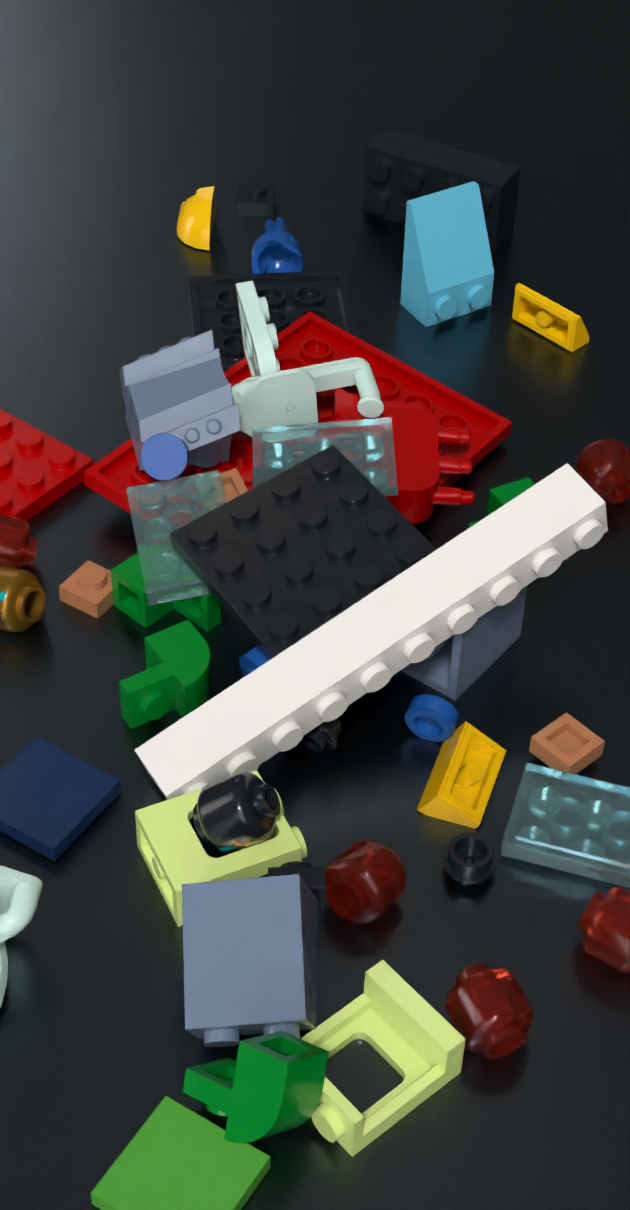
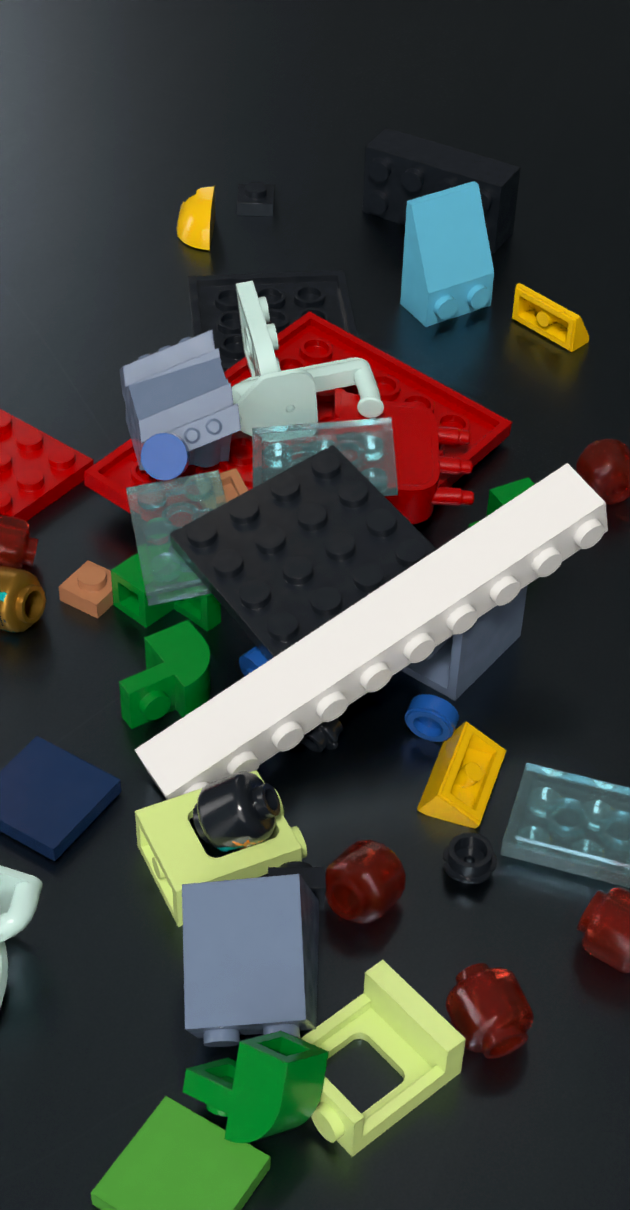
(276, 250): blue piece -> none
(566, 745): nougat plate -> none

